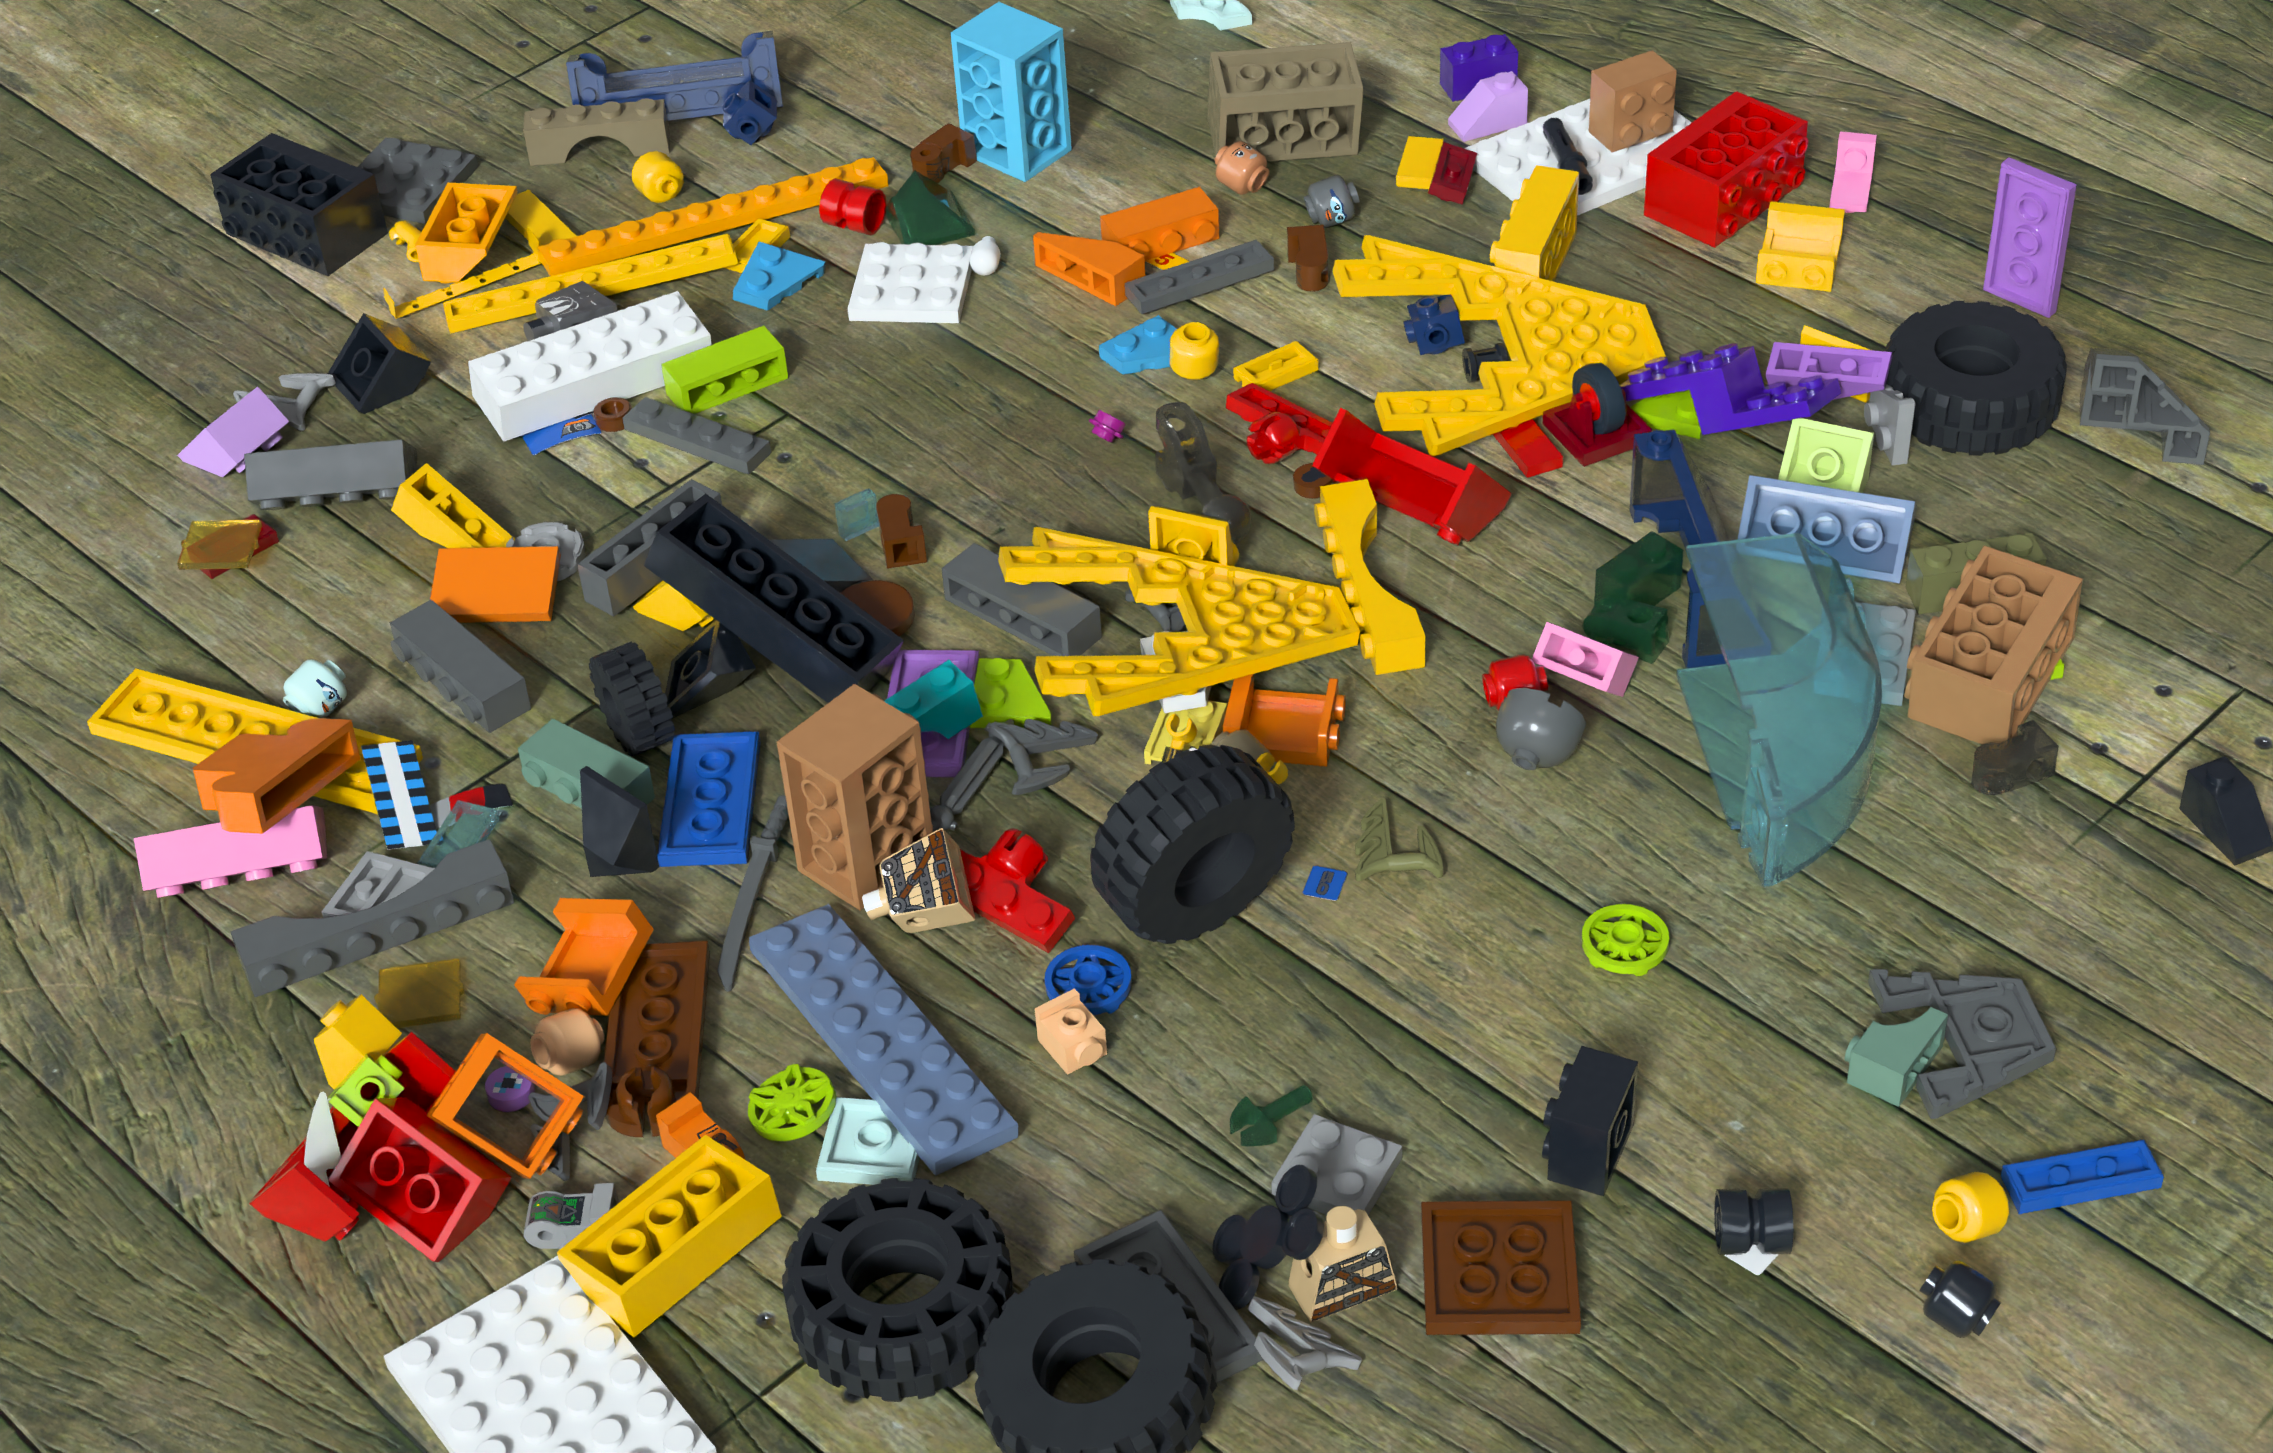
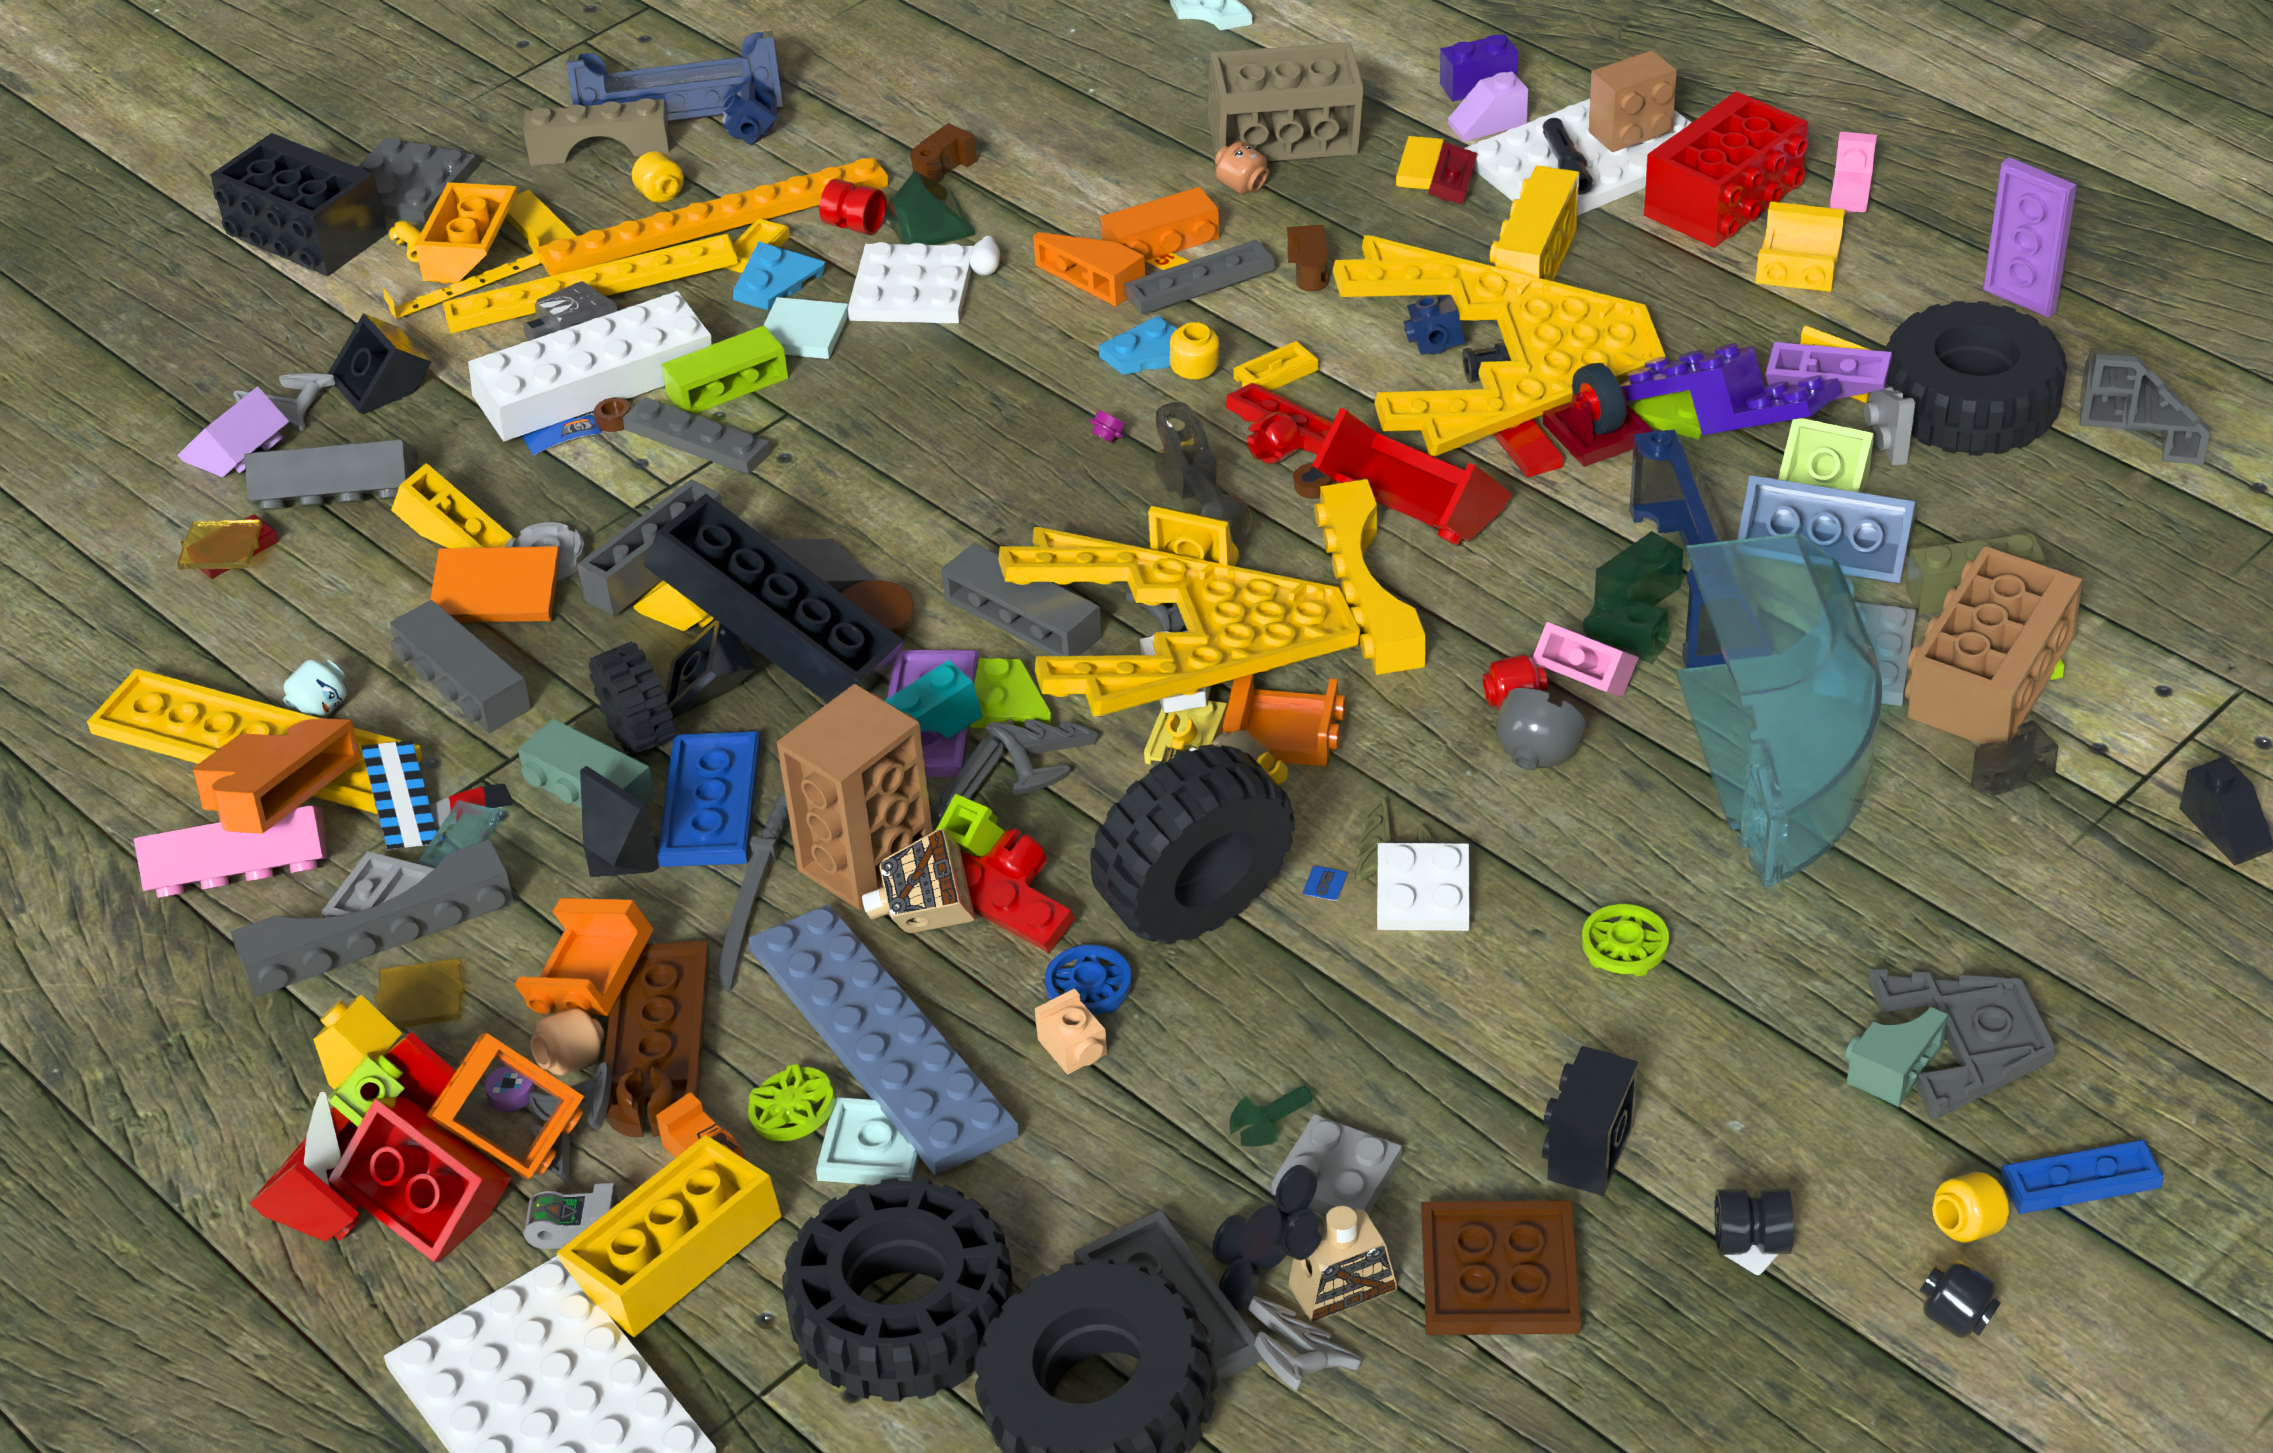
(807, 326): none -> light aqua tile
(857, 514): clear light blue tile -> none
(900, 539): reddish brown leg -> none
(971, 826): none -> lime brick
(1012, 90): medium azure brick -> none
(1331, 201): dark grey head -> none
(1423, 886): none -> white plate

